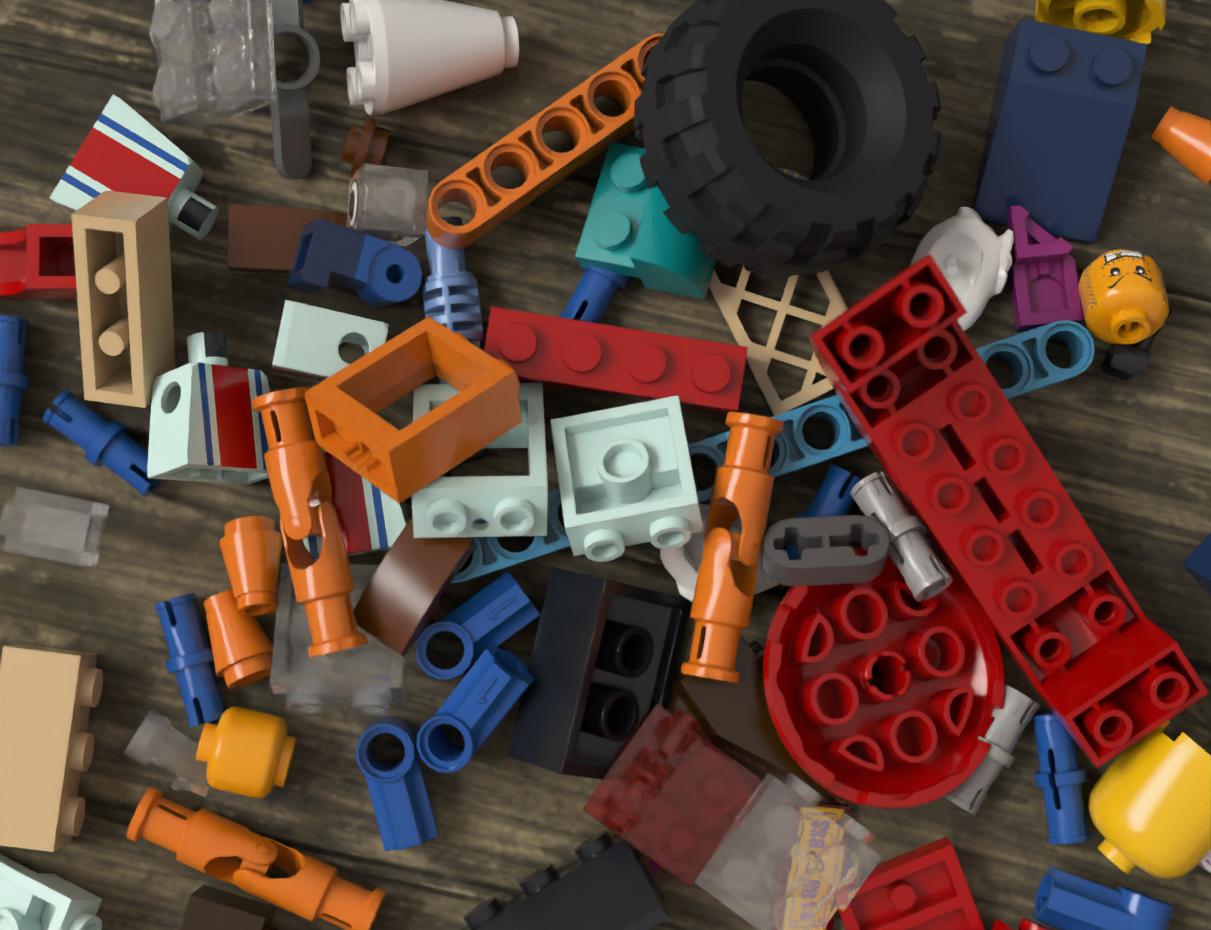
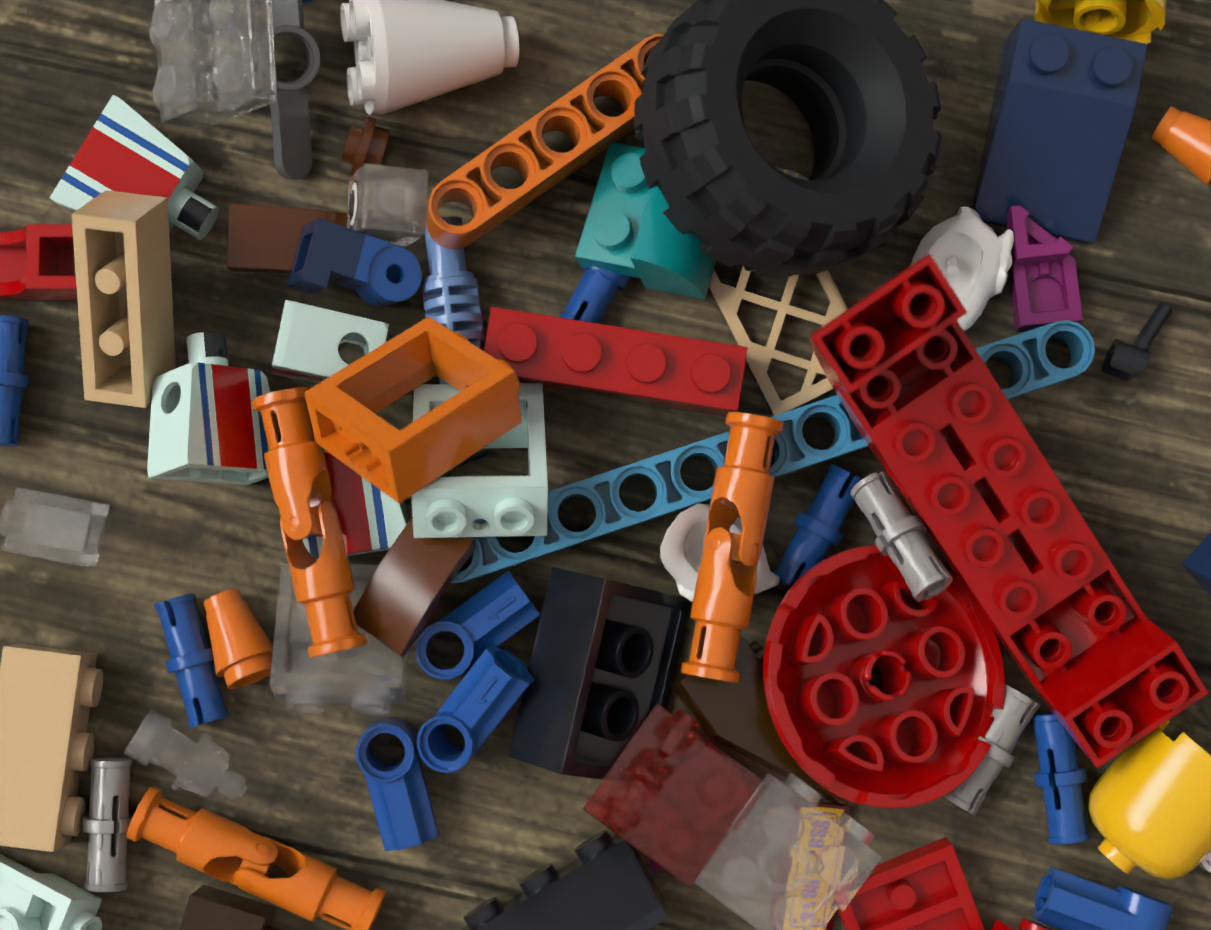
(103, 441): blue pin -> none
(108, 824): none -> light grey pin
(246, 752): light orange head -> none
(253, 563): orange cone -> none
(626, 478): light aqua plate -> none
(825, 550): dark grey beam -> none
(1123, 297): light orange head -> none

